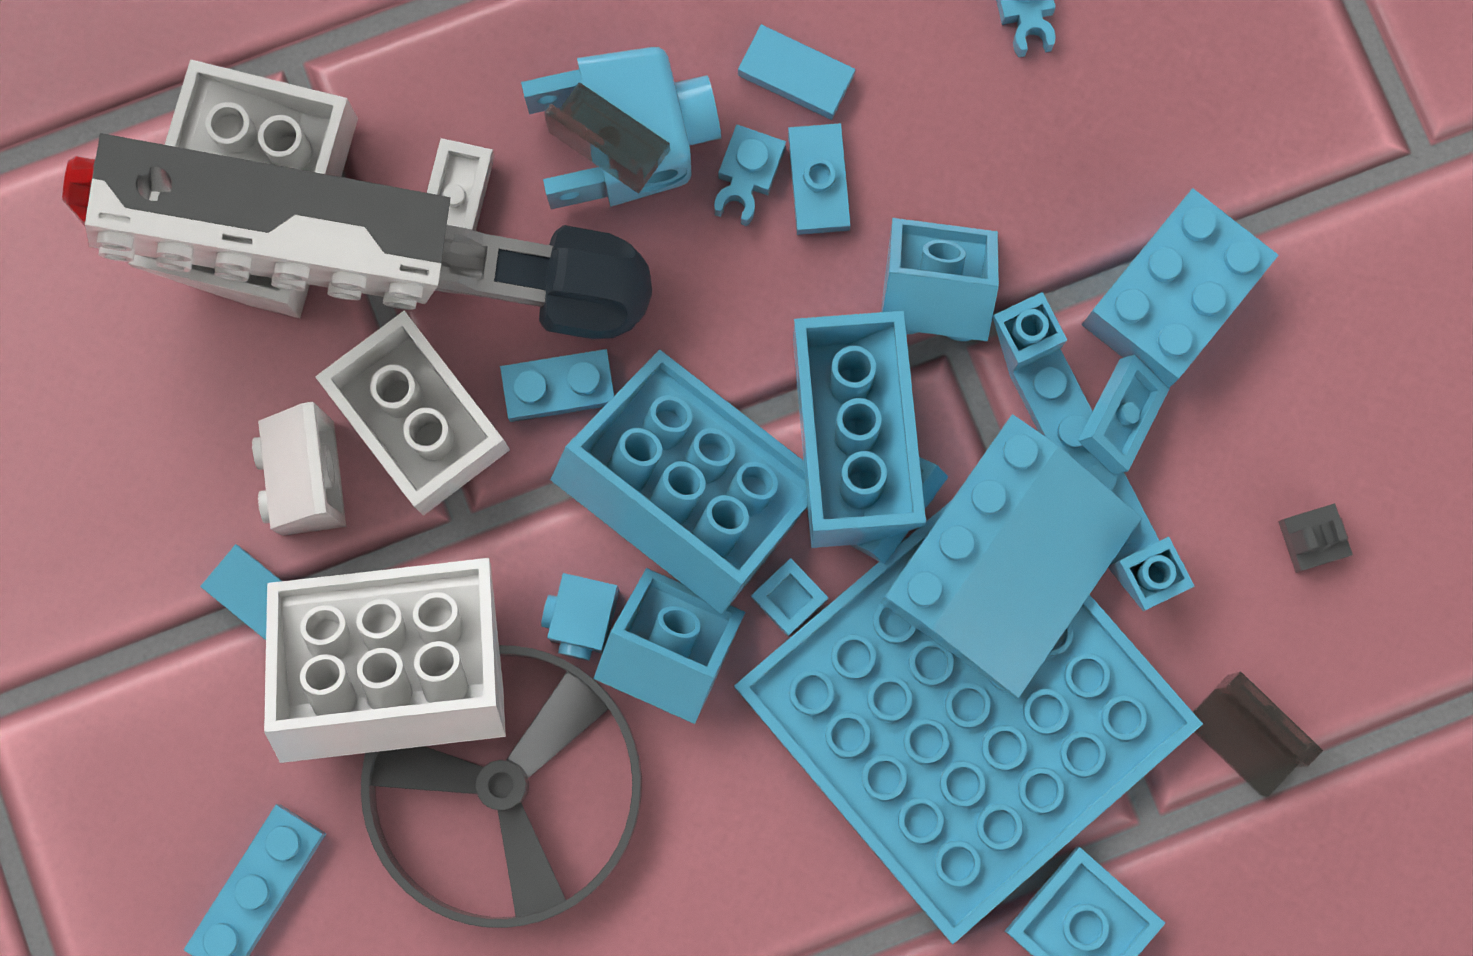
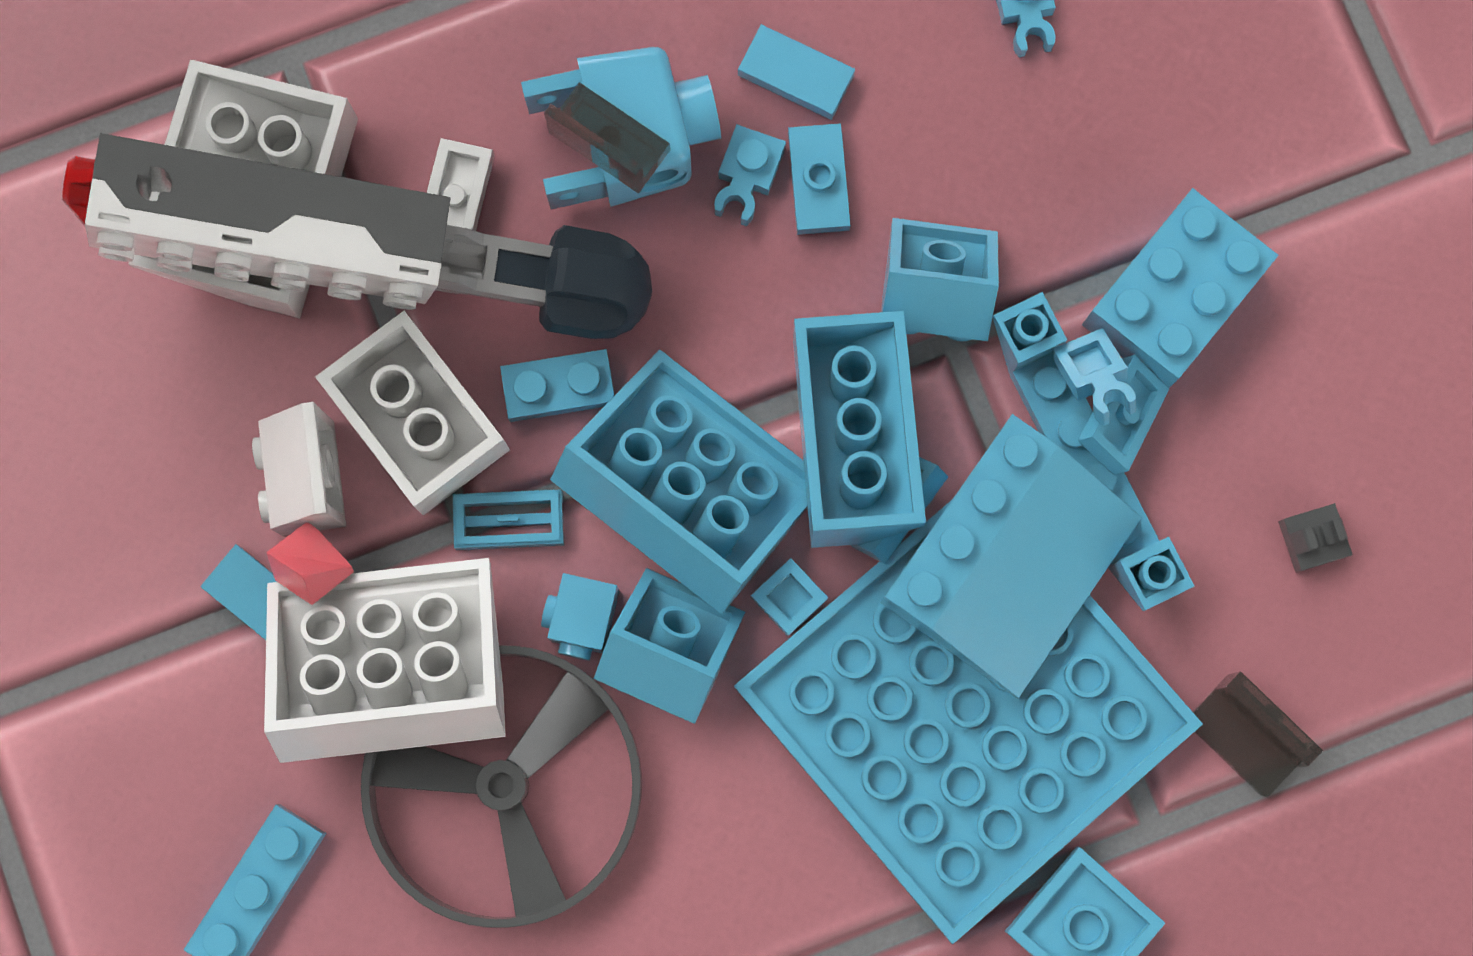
(308, 564): none -> coral slope
(554, 518): none -> medium azure tile
(1095, 369): none -> medium azure plate

